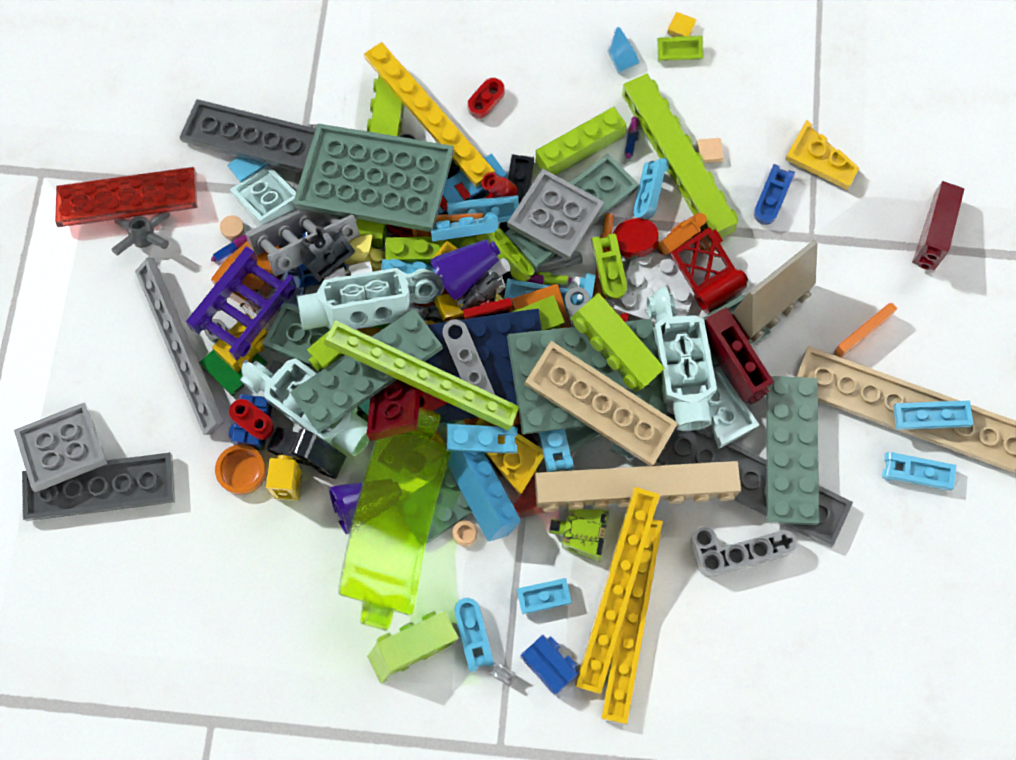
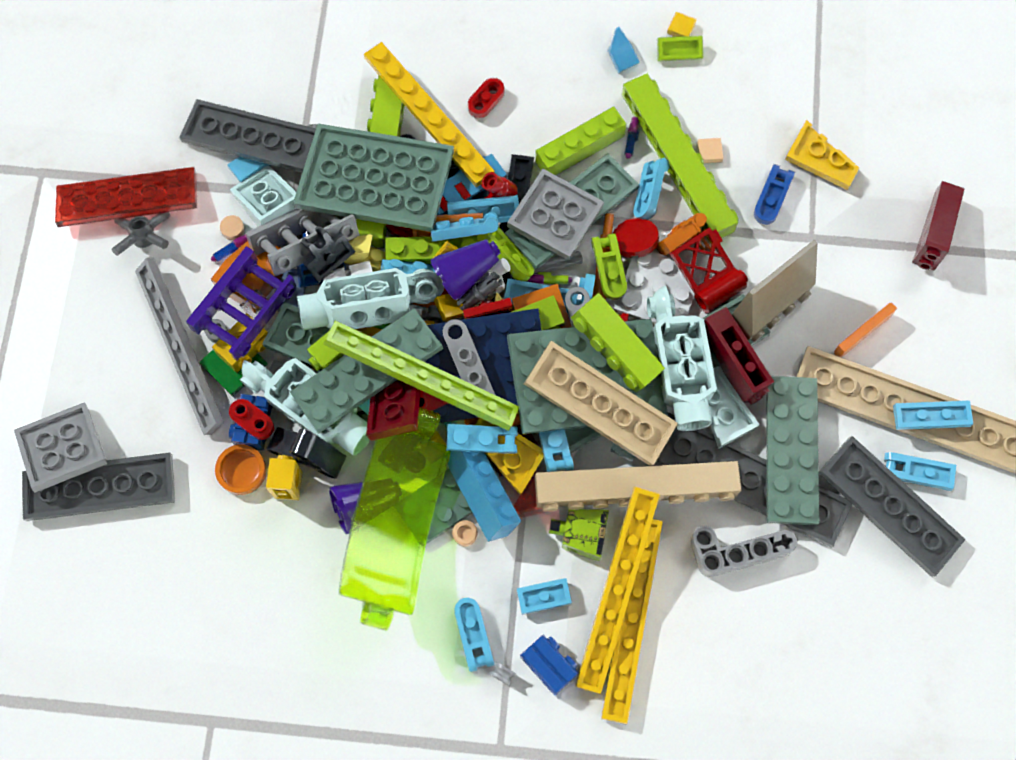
(411, 644): lime wedge -> none
(892, 506): none -> dark grey plate

